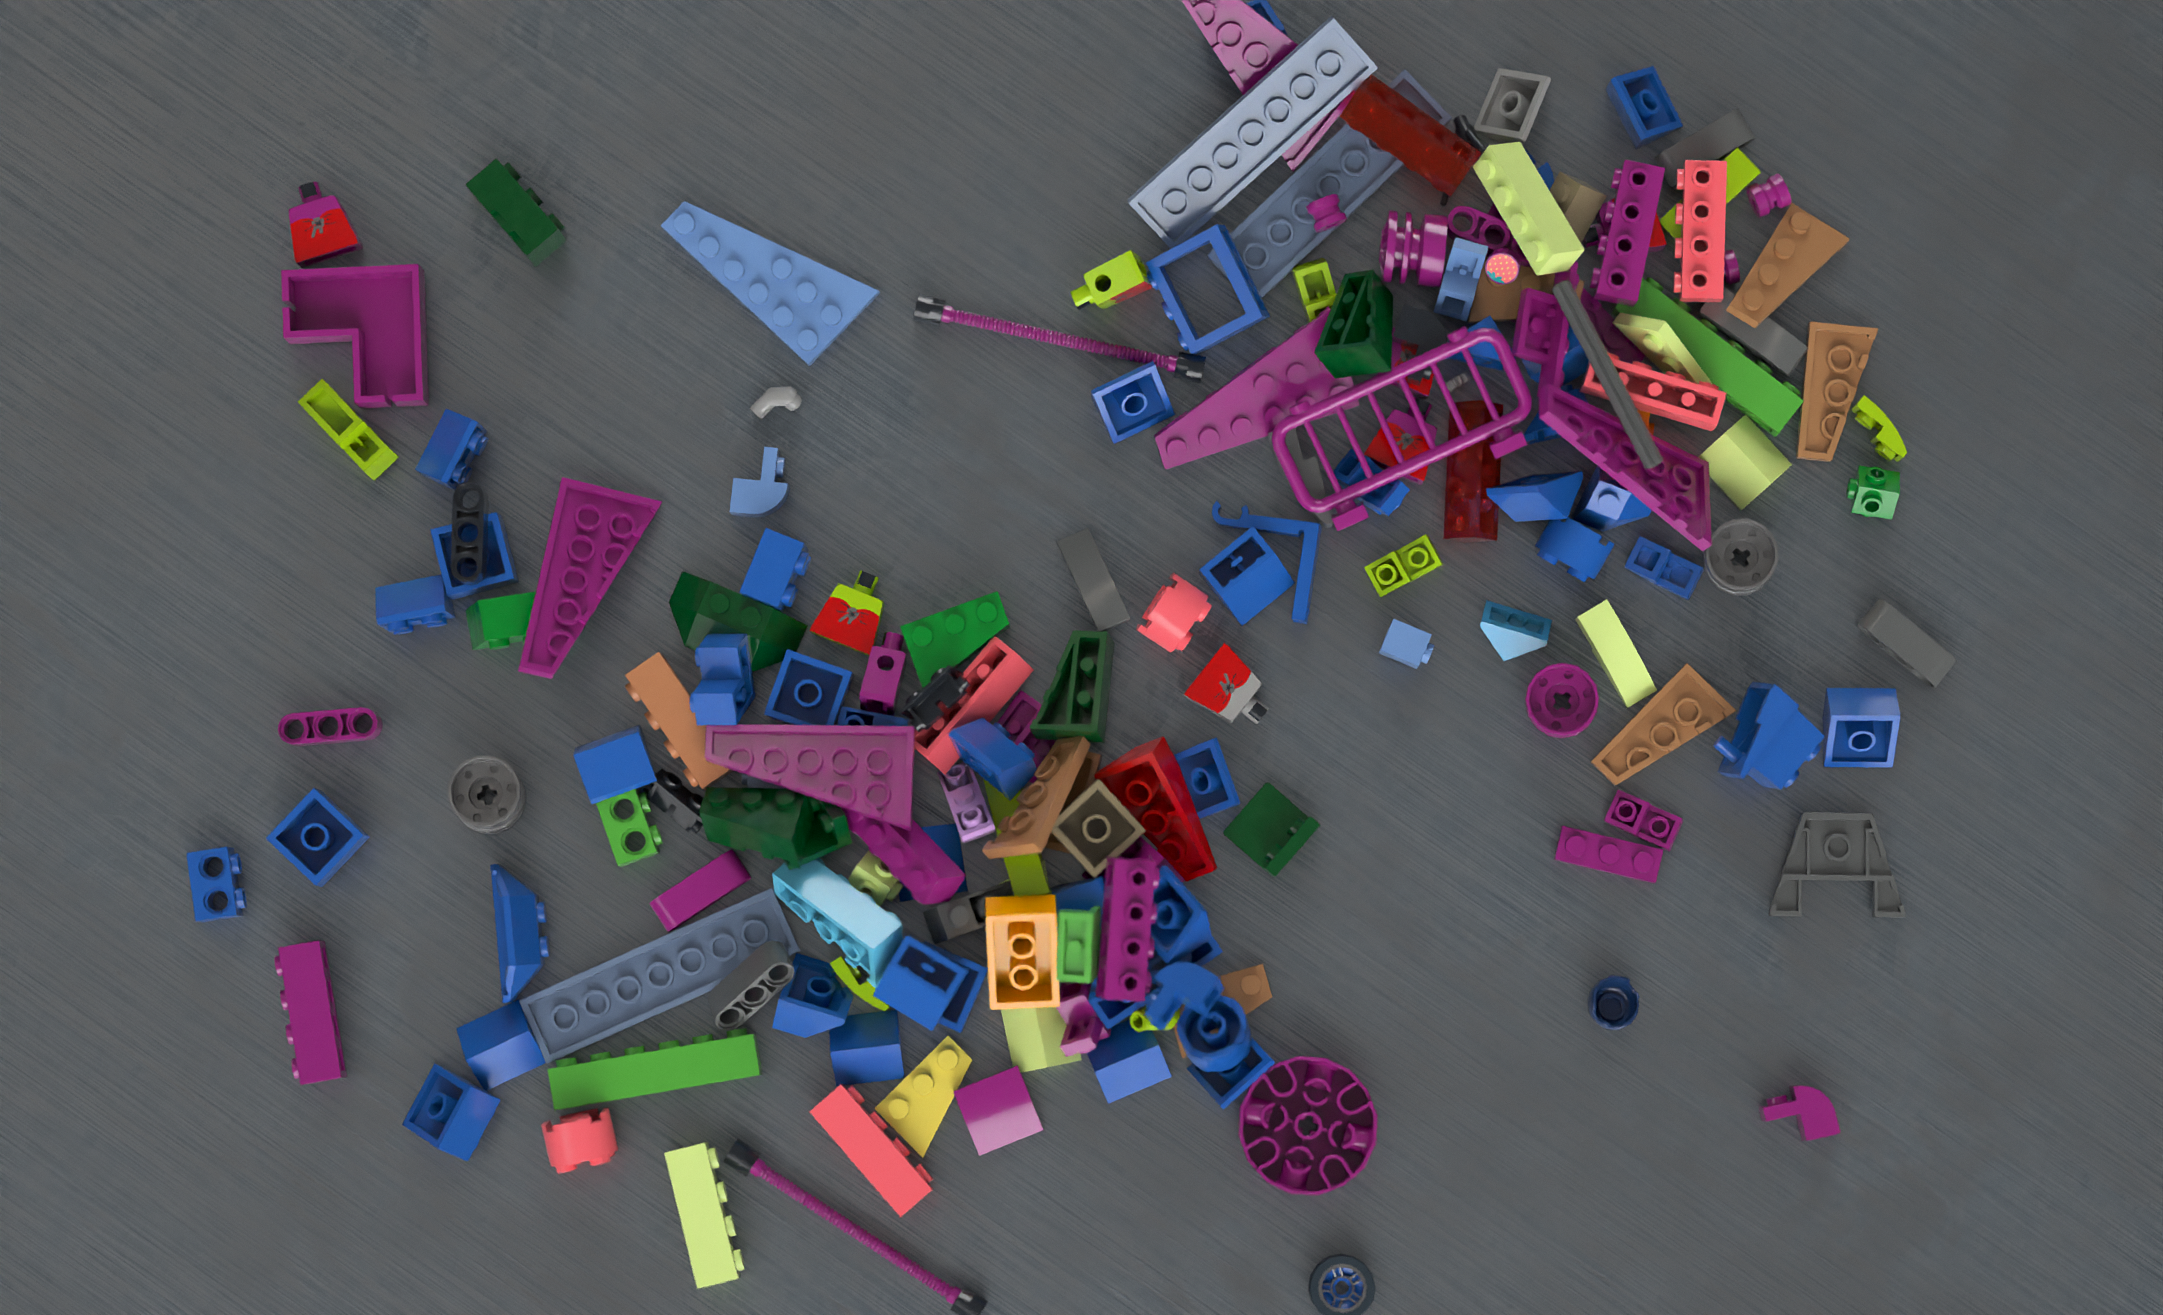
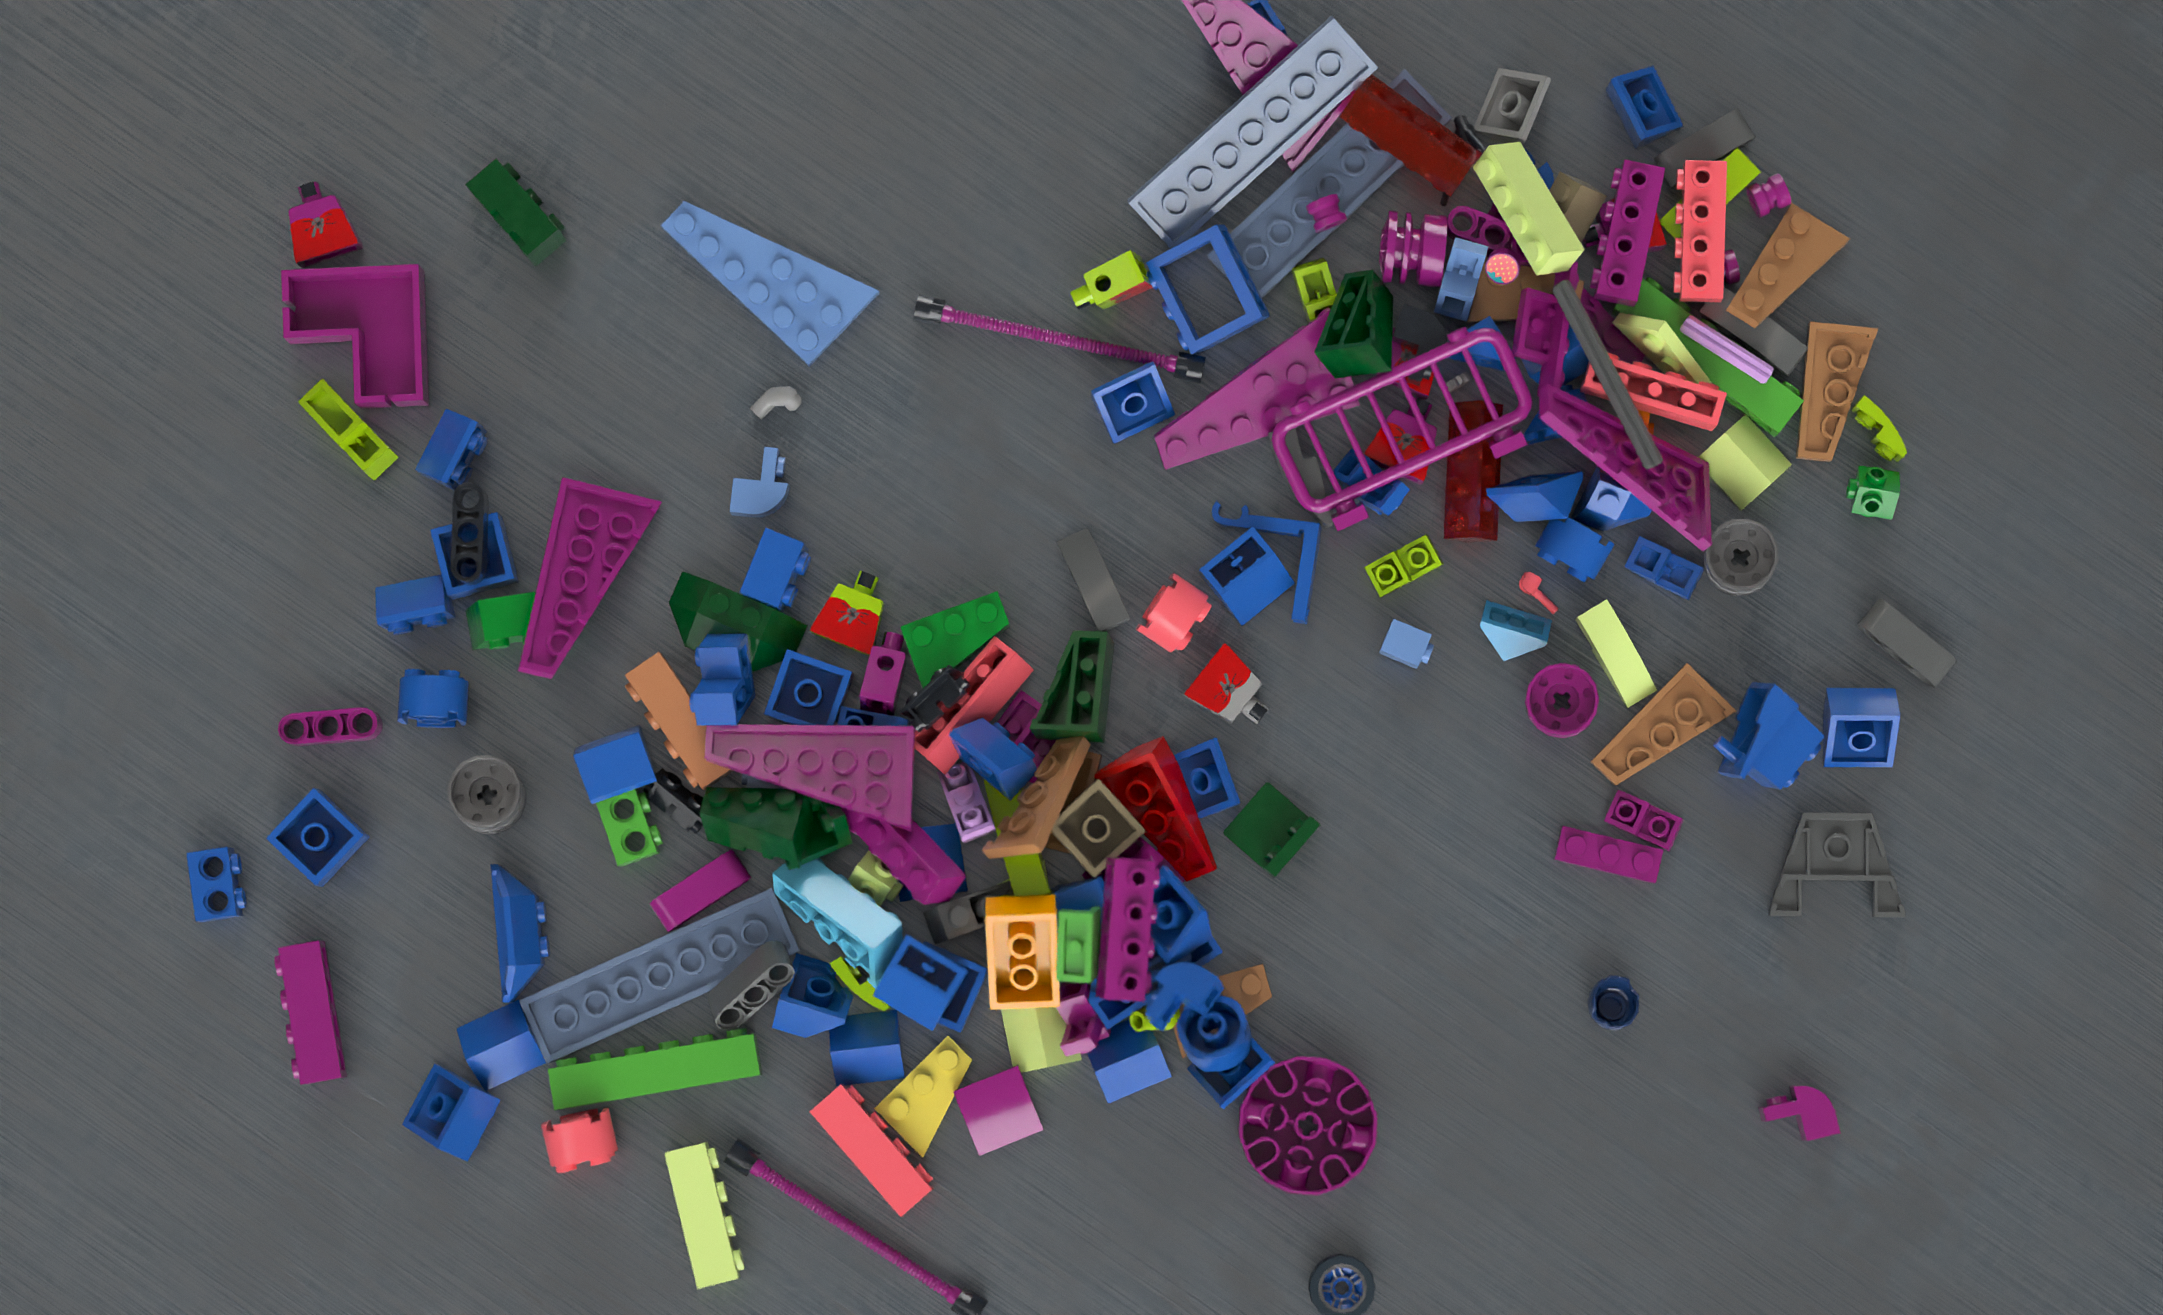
(433, 699): none -> blue brick
(1529, 584): none -> coral hand
(1726, 349): none -> lavender axle

